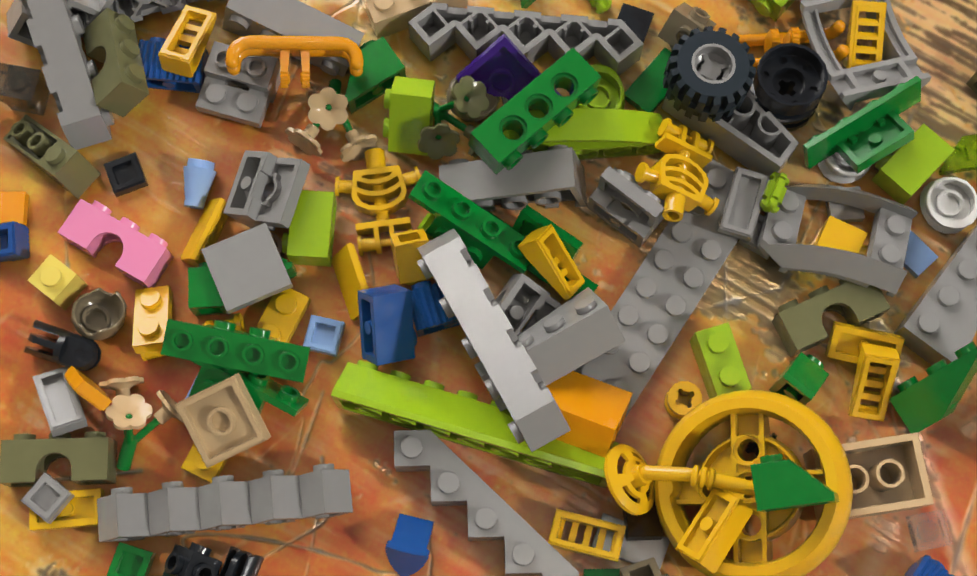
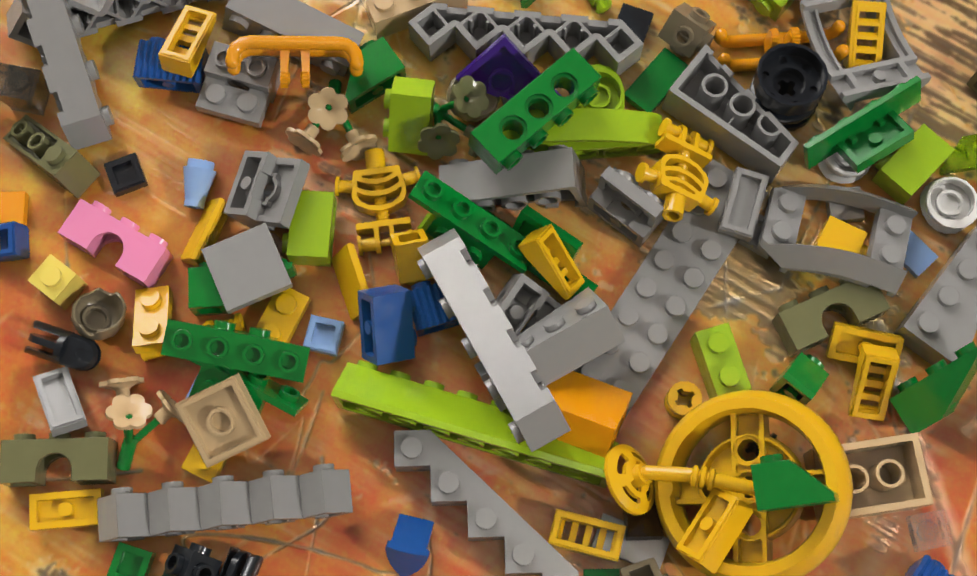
(47, 498): light grey tile -> none
(87, 388): light orange tile -> none
(122, 80): olive arch -> none
(709, 74): black wheel -> none
(774, 192): lime piece -> none

